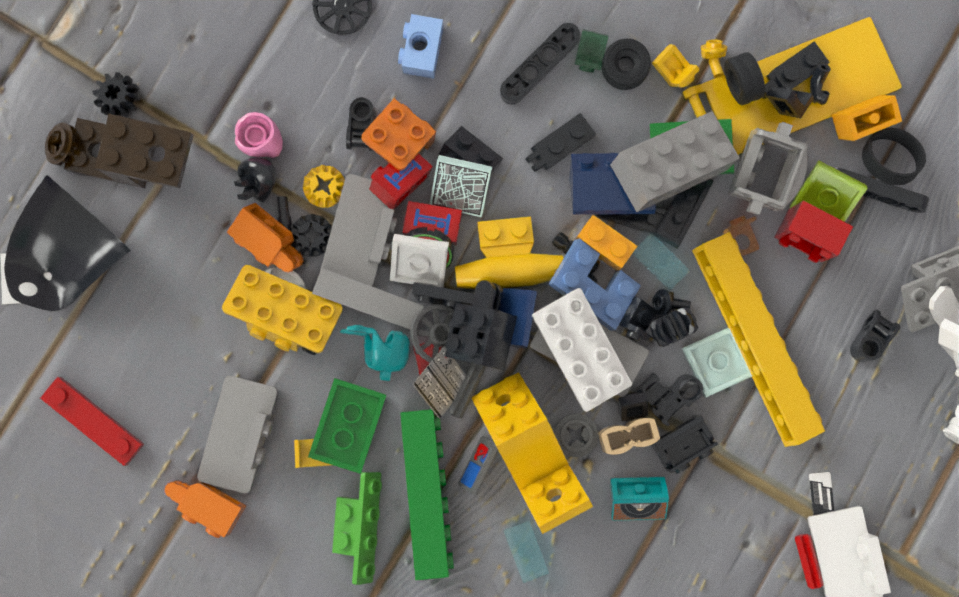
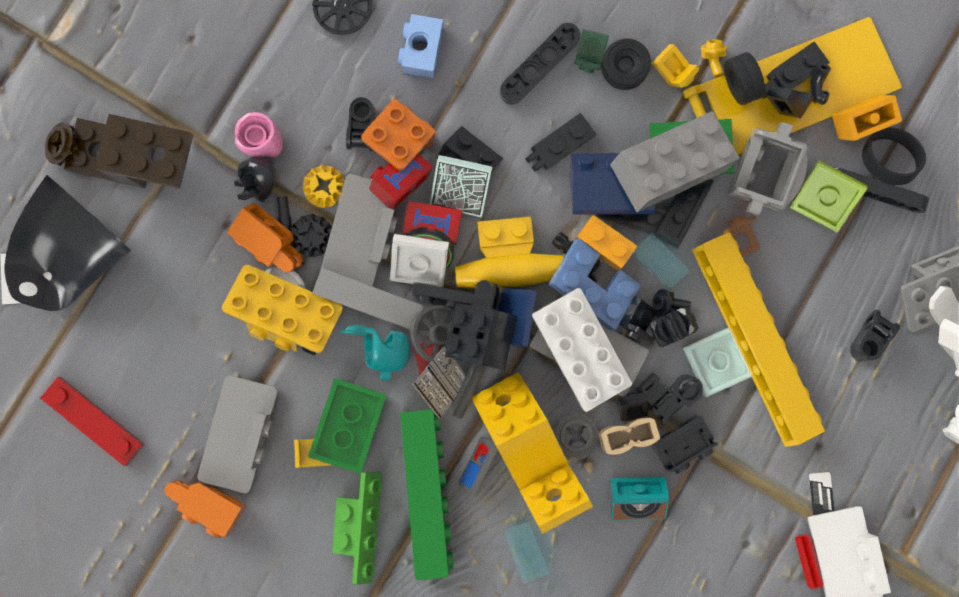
(126, 95): black gear -> none
(813, 232): red container -> none

